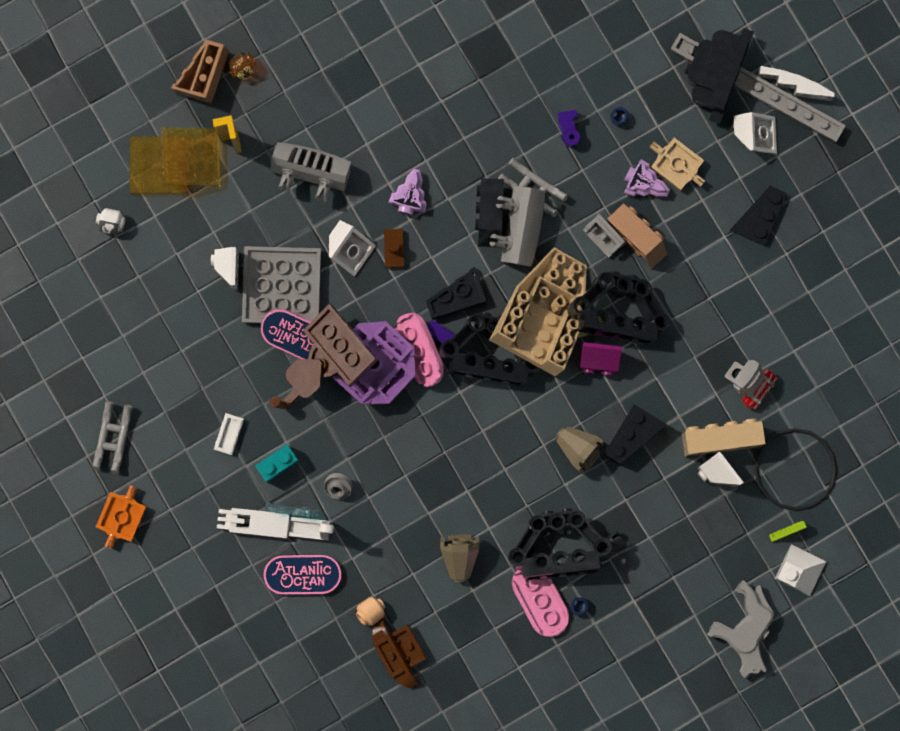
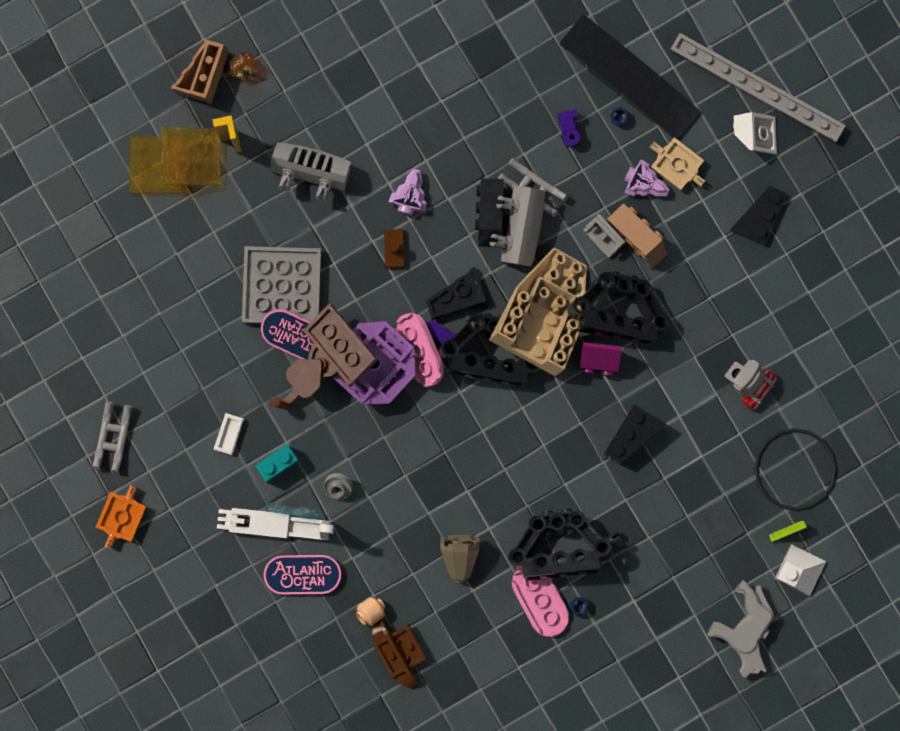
(110, 221): white head -> none
(227, 265): white slope -> none
(349, 247): white slope -> none
(579, 447): dark tan cone -> none
(629, 77): none -> black slope
(716, 69): black brick -> none
(719, 472): white slope -> none
(724, 438): tan brick -> none
(802, 86): white slope -> none

